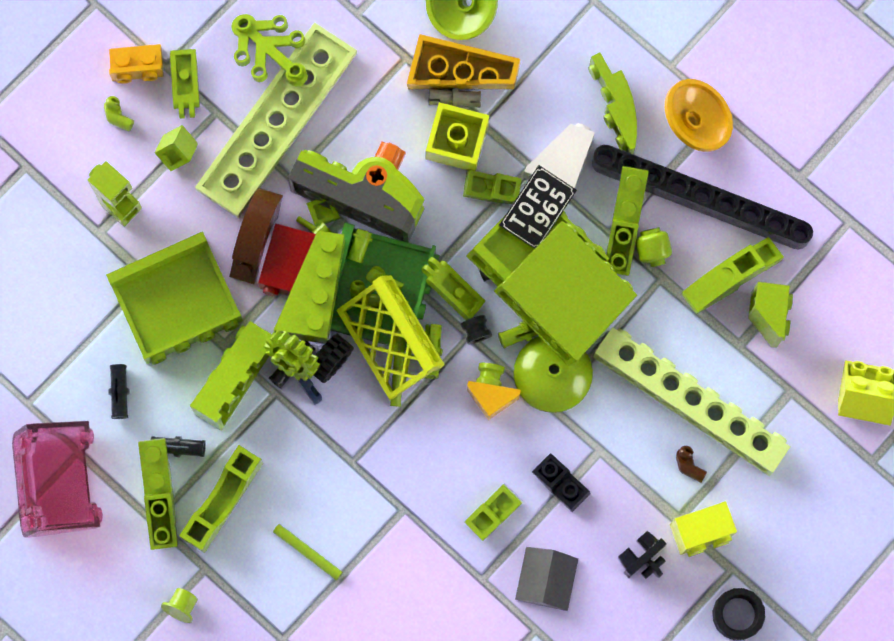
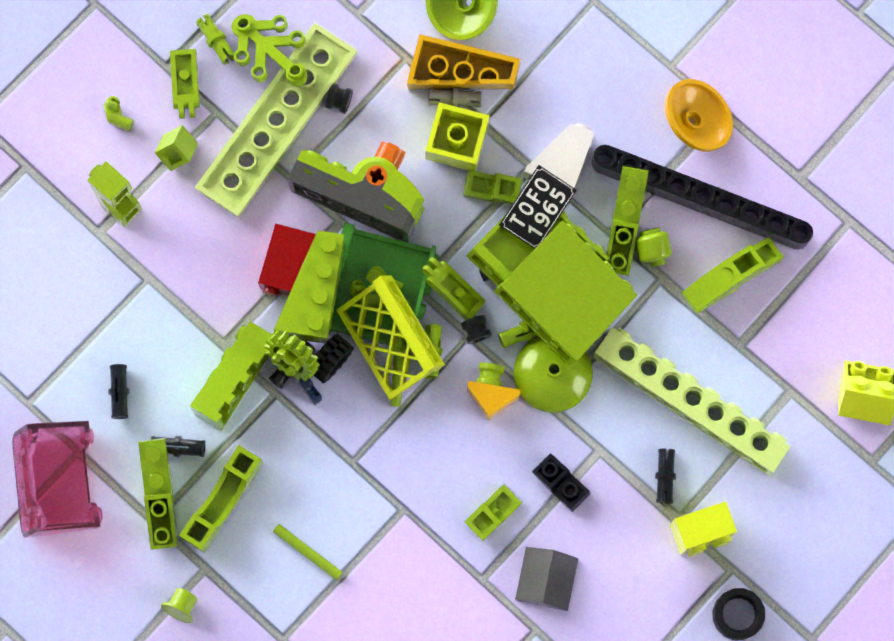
(136, 63): yellow bracket -> none
(175, 298): lime panel -> none
(215, 39): none -> lime pin
(253, 235): reddish brown arch -> none
(321, 227): lime hand -> none
(322, 214): lime tile -> none
(339, 98): none -> black wheel
(359, 245): lime pin -> none
(621, 111): lime slope -> none
(651, 546): black hips -> none
(665, 476): none -> black pin
(686, 464): reddish brown arm -> none
(769, 311): lime slope -> none

